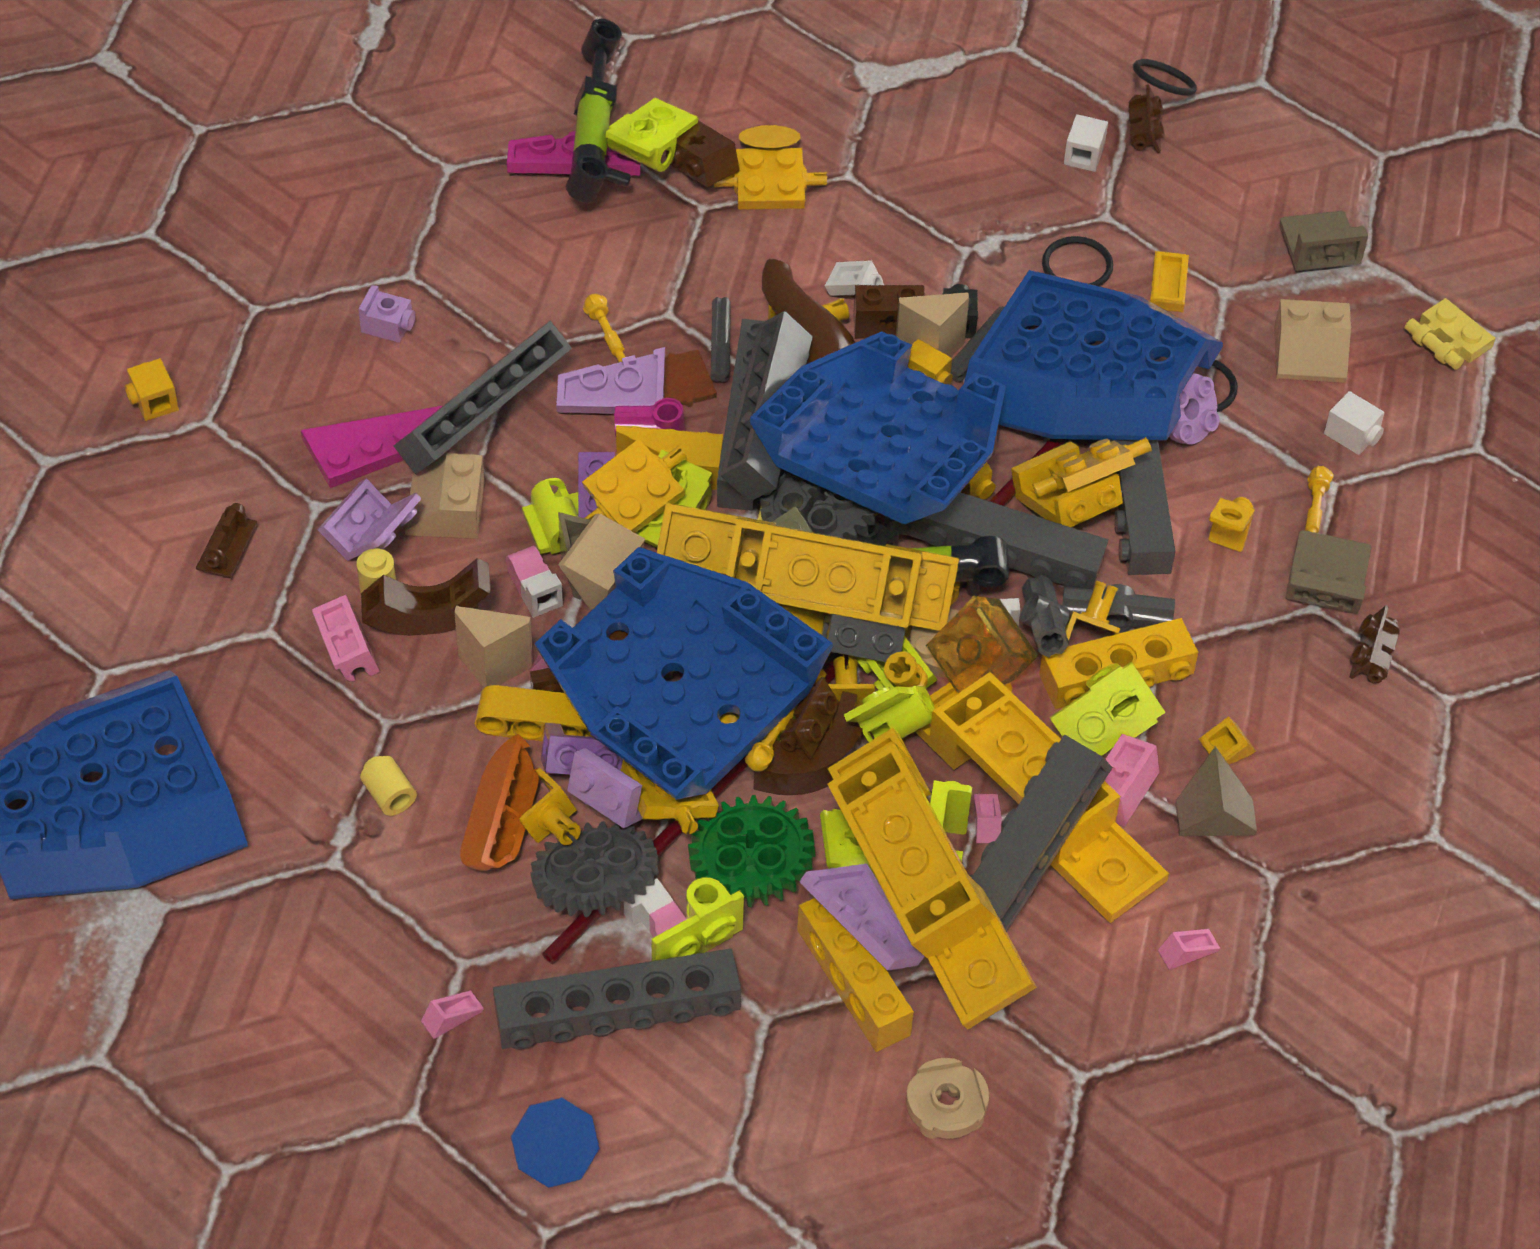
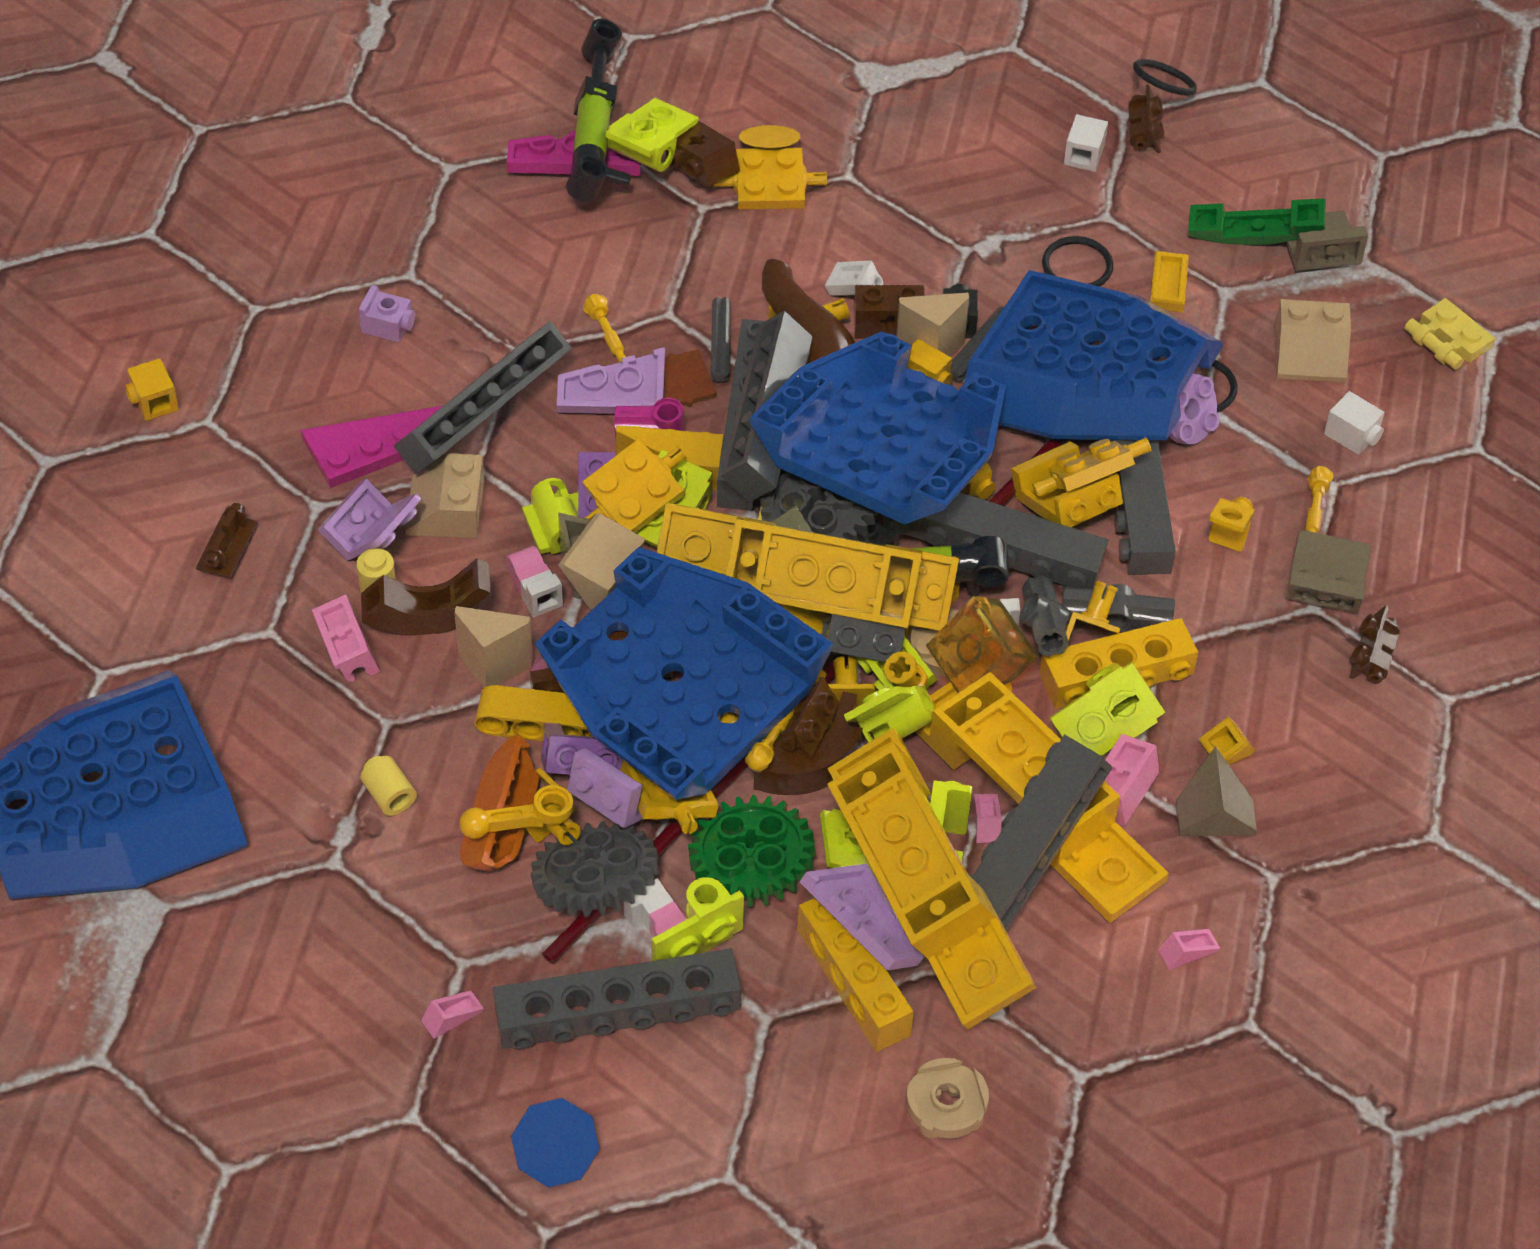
(478, 822): none -> yellow piece
(1256, 226): none -> green slope

